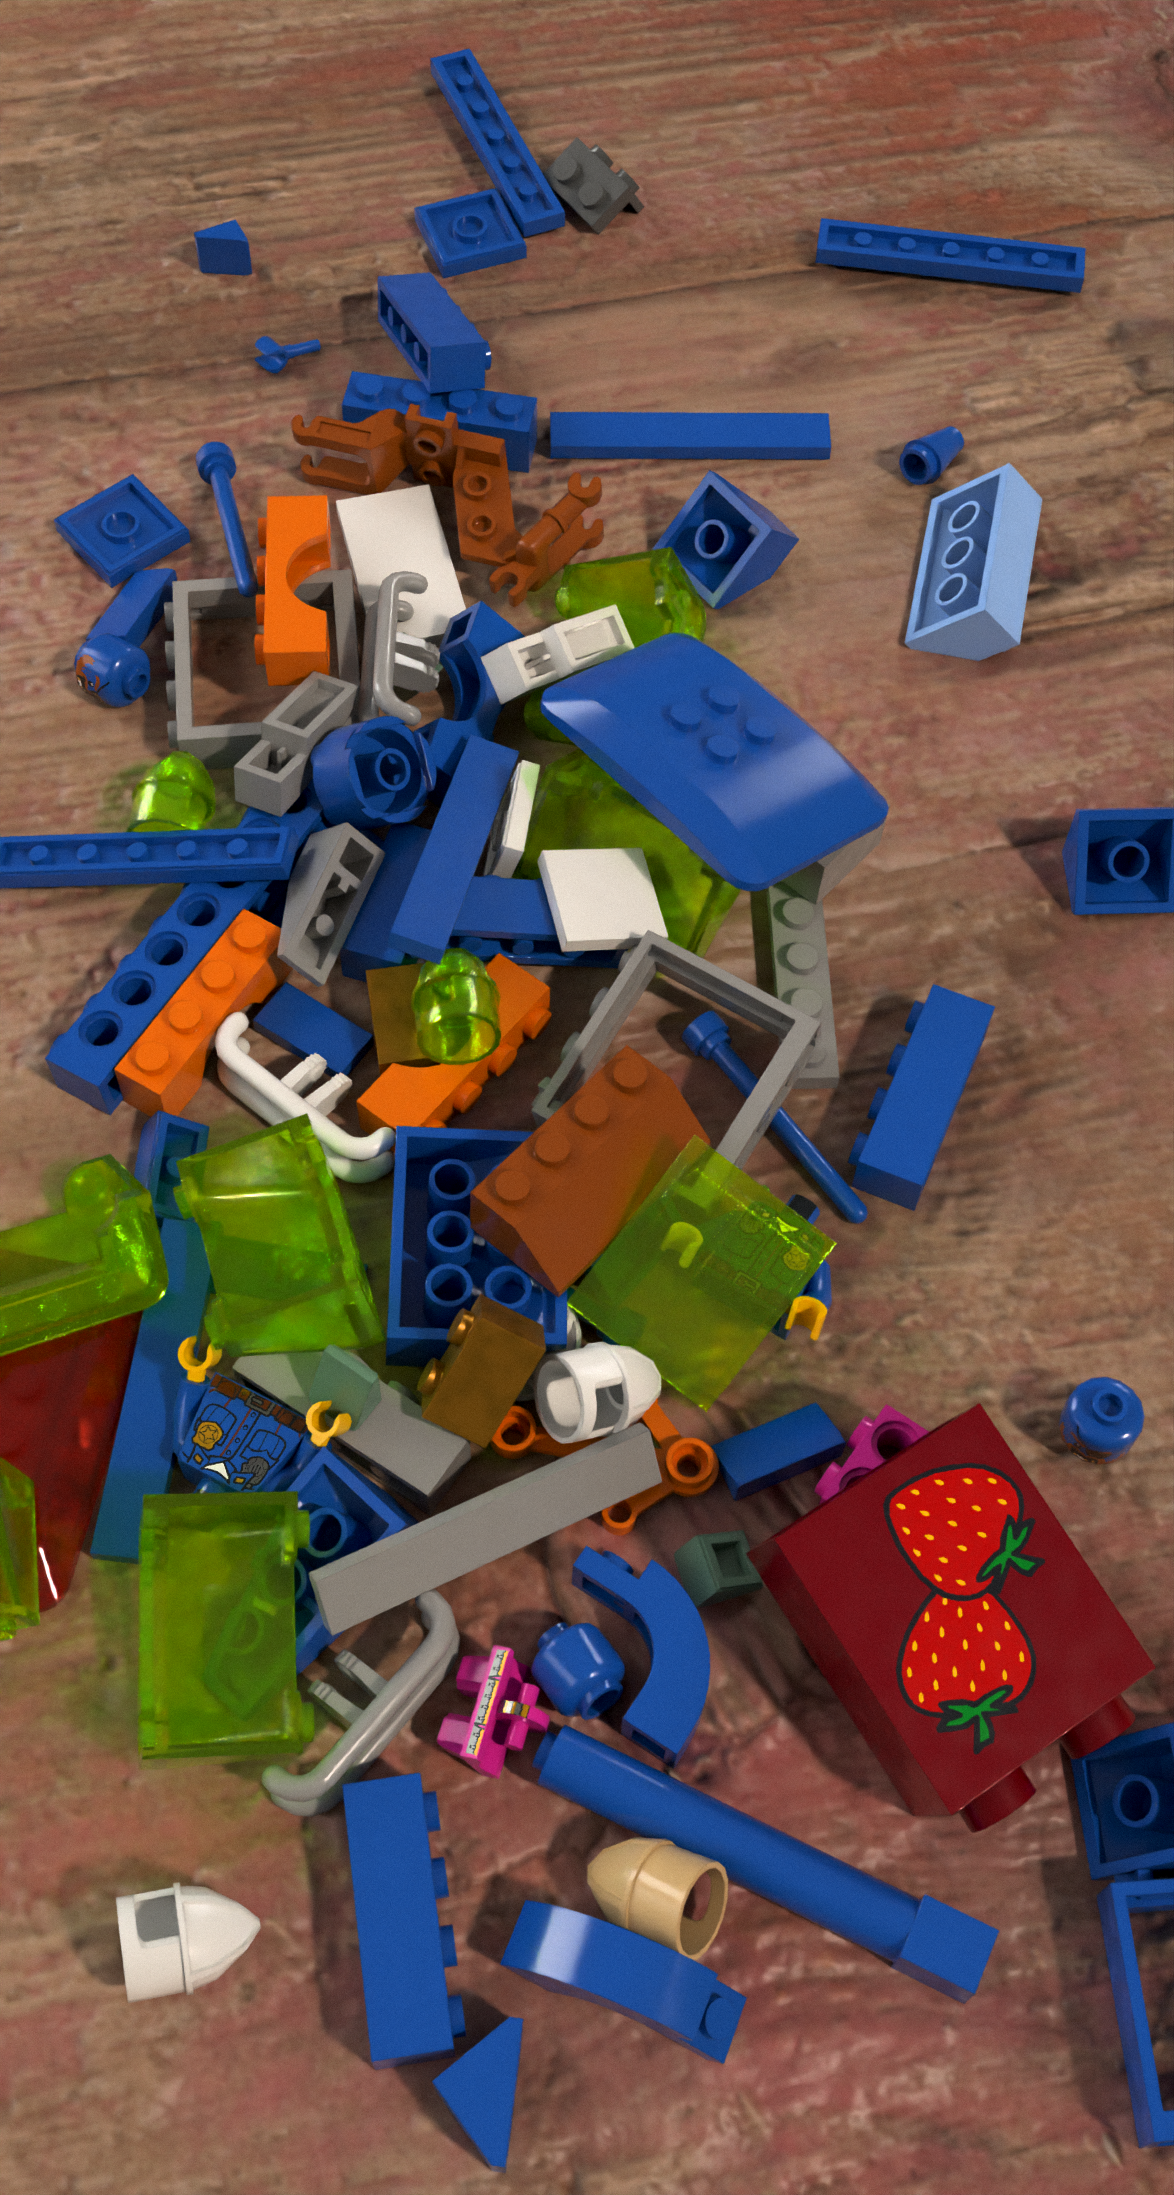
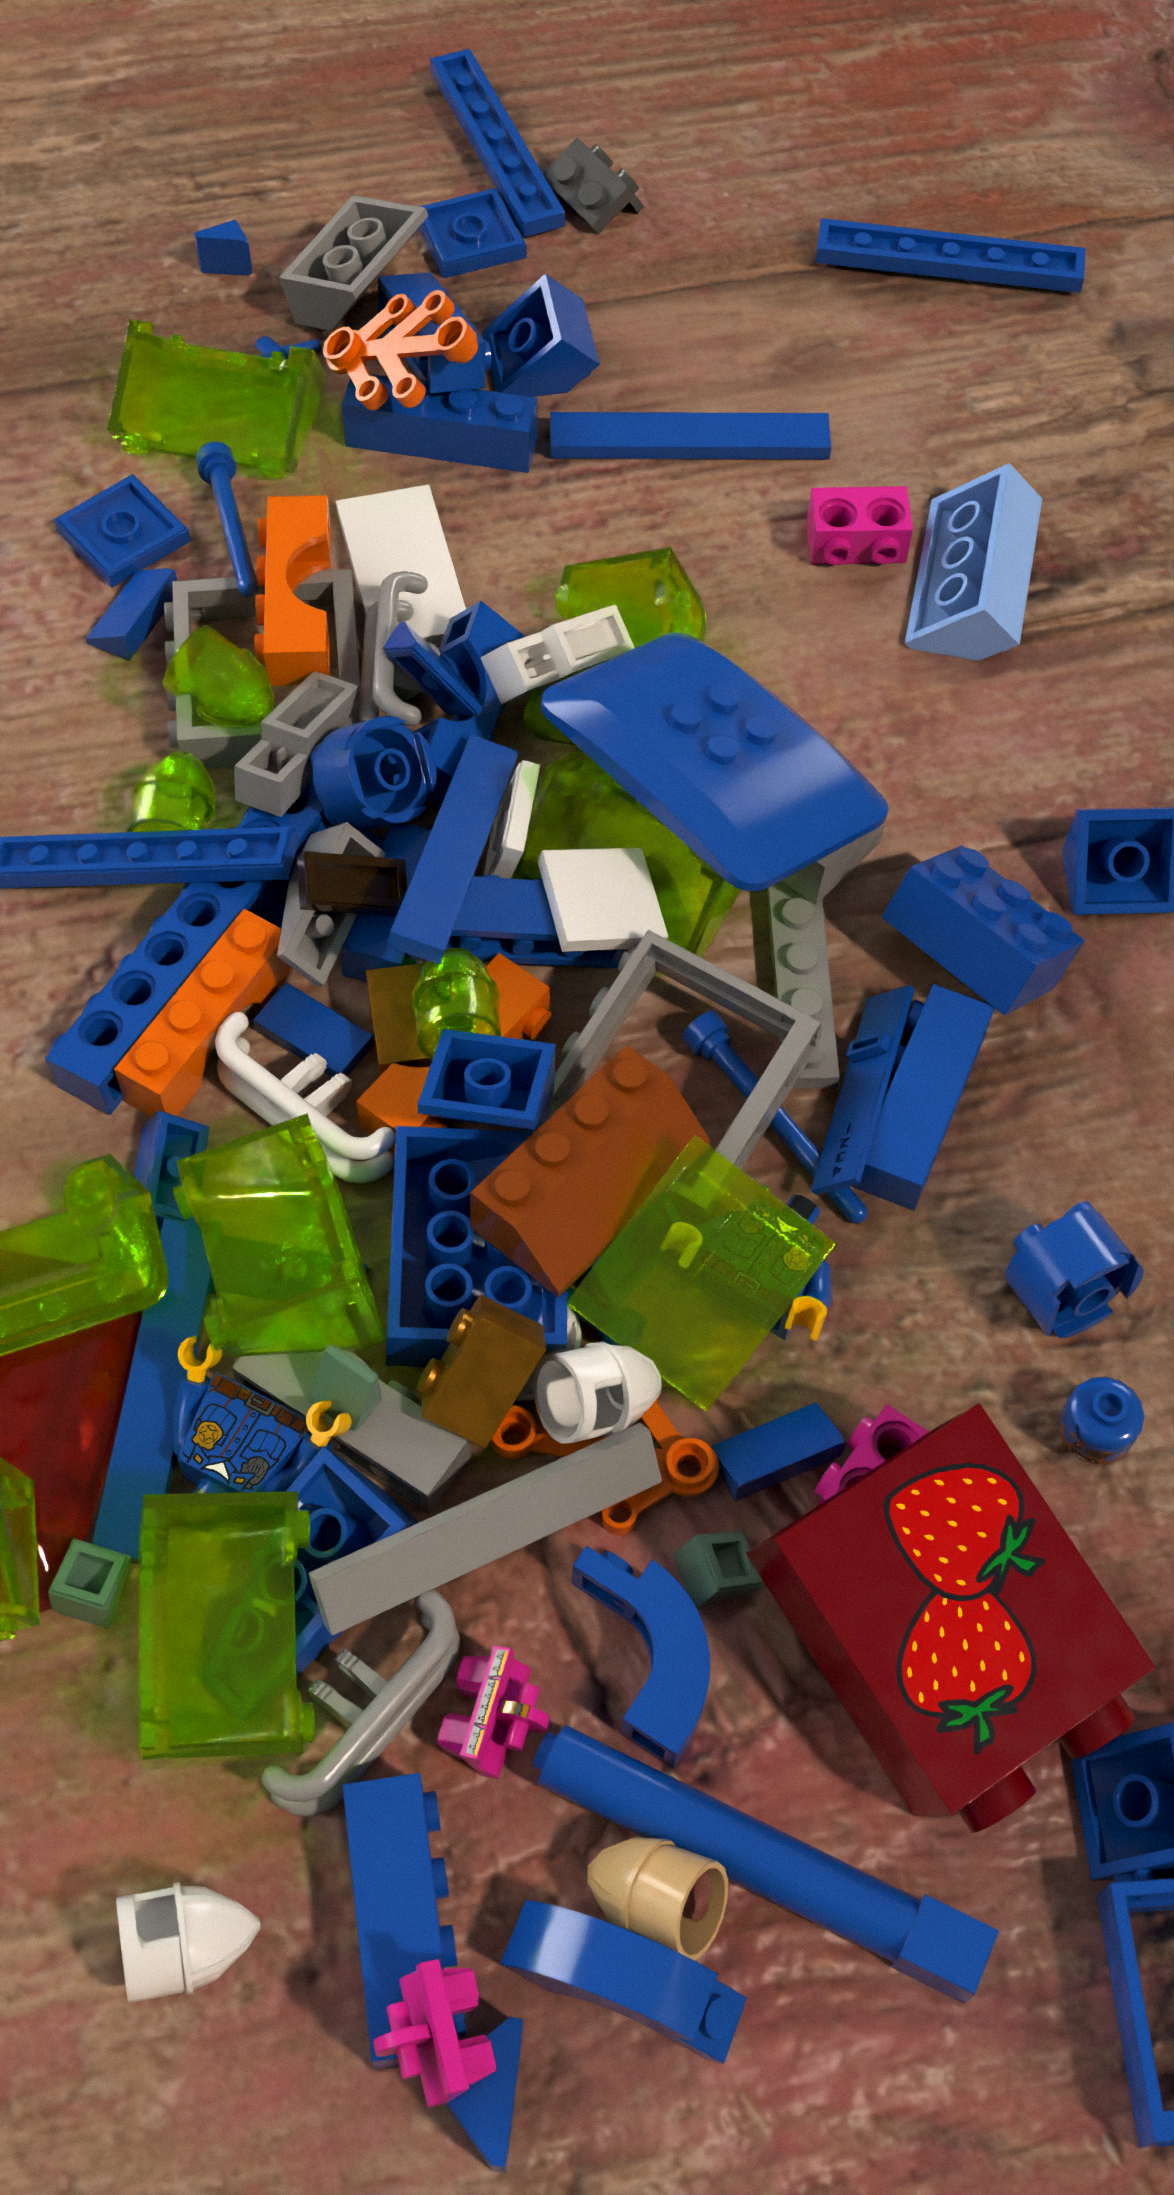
(89, 1583): none -> sand green slope
(111, 669): blue head -> none
(189, 395): none -> clear neon green windscreen
(223, 677): none -> clear neon green helmet
(347, 259): none -> light grey slope
(349, 349): none -> orange plant
(351, 883): none -> dark brown tile
(426, 2033): none -> dark pink hips
(430, 672): none -> blue slope
(481, 485): dark orange piece -> none
(490, 1080): none -> blue slope
(541, 342): none -> blue slope
(578, 1670): blue head -> none
(726, 541): blue slope -> none
(859, 525): none -> dark pink brick
(862, 1090): none -> blue piece
(930, 455): blue cone -> none
(983, 928): none -> blue brick
(1072, 1271): none -> blue brick

